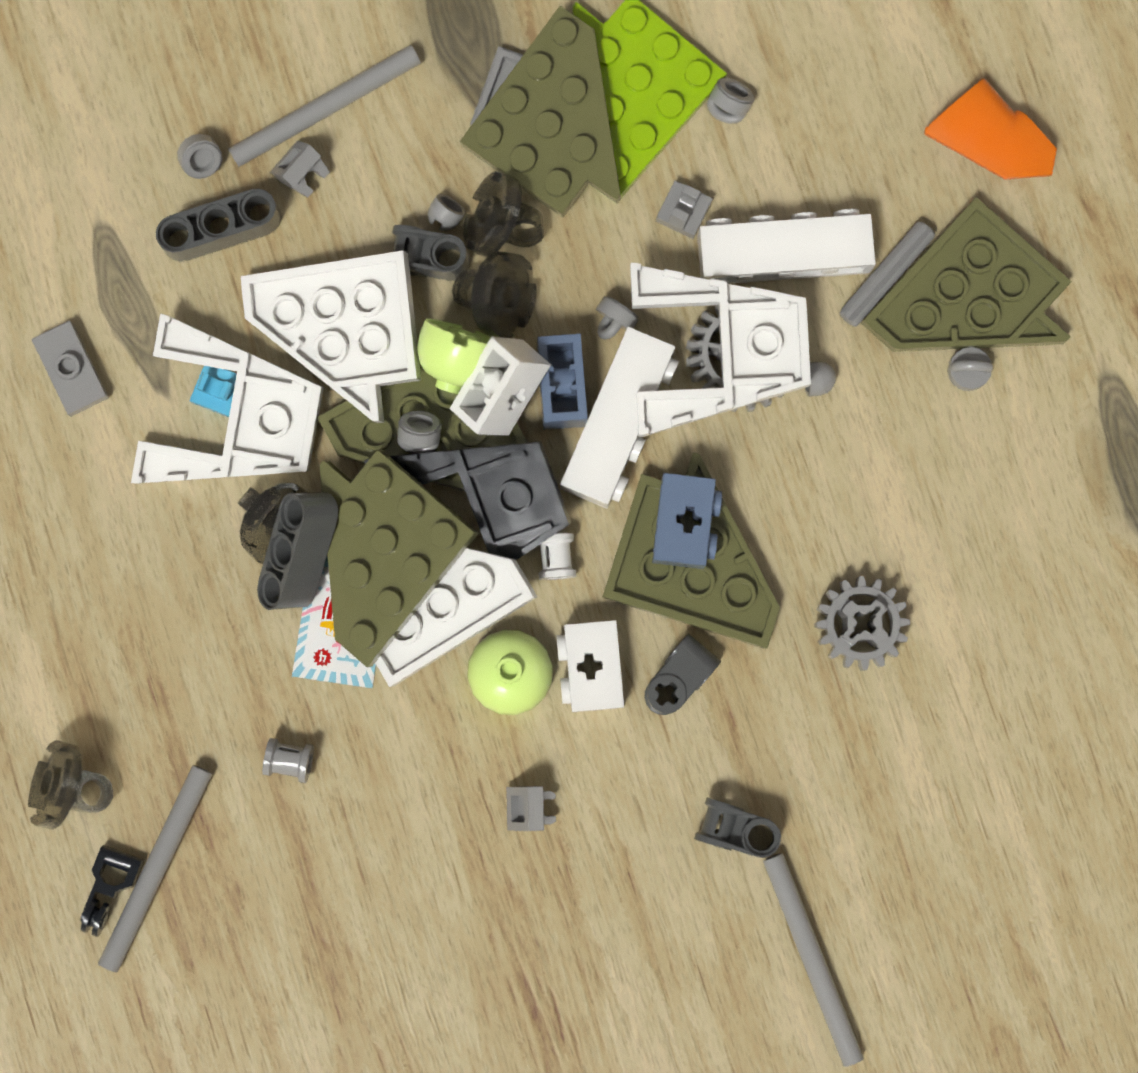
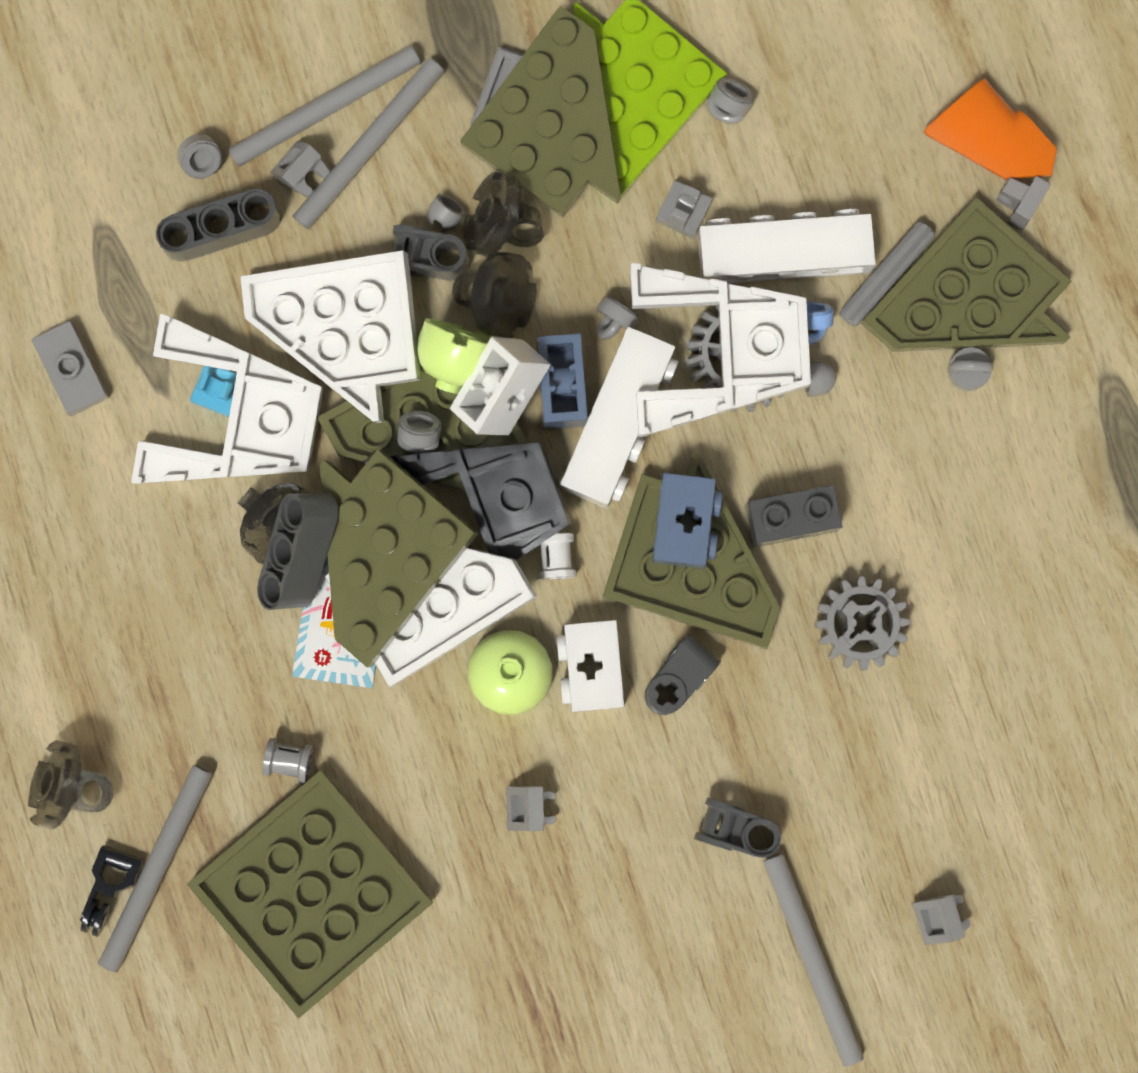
(310, 893): none -> olive plate
(368, 143): none -> light grey piece
(793, 516): none -> dark grey brick
(819, 317): none -> light blue tile
(940, 919): none -> light grey tile
(1022, 199): none -> light grey tile

